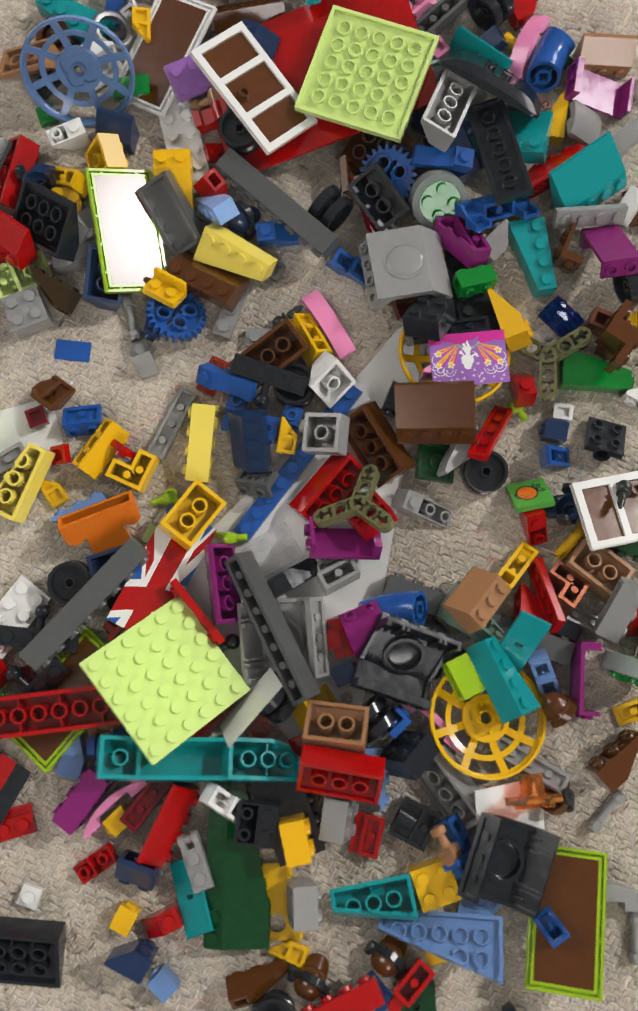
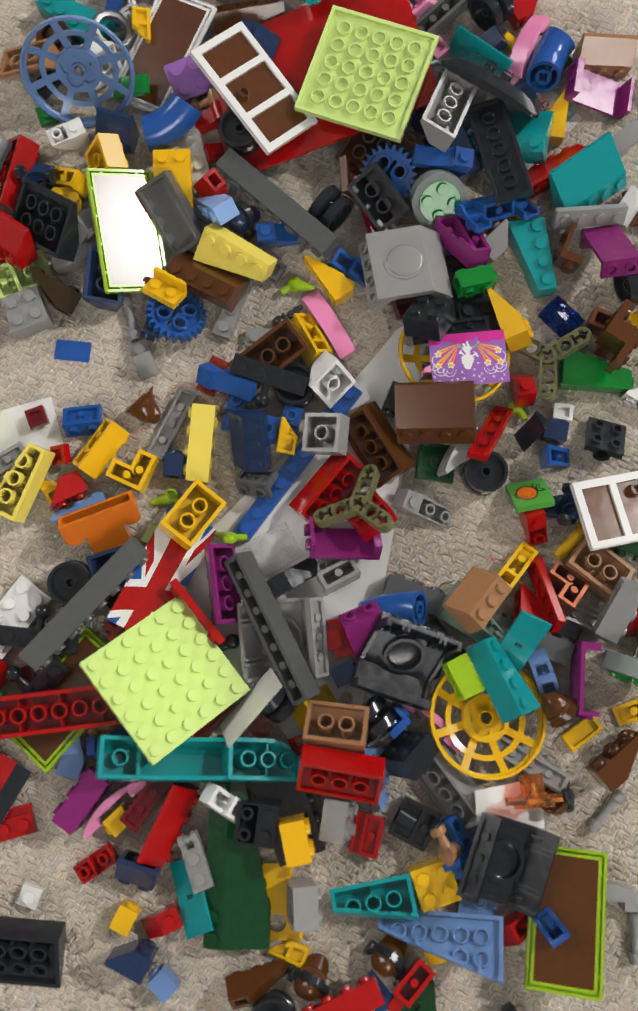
(52, 393): reddish brown slope -> none
(68, 489): none -> red slope
(122, 450): red plate -> none
(145, 408): none -> reddish brown piece
(168, 122): none -> blue brick
(174, 464): none -> dark blue brick
(296, 284): none -> lime animal
(333, 282): none -> yellow slope
(514, 928): none -> red slope
(531, 430): none -> black slope
(581, 733): none -> yellow tile
(583, 124): light grey slope -> none
(623, 492): pearl dark grey bar -> none

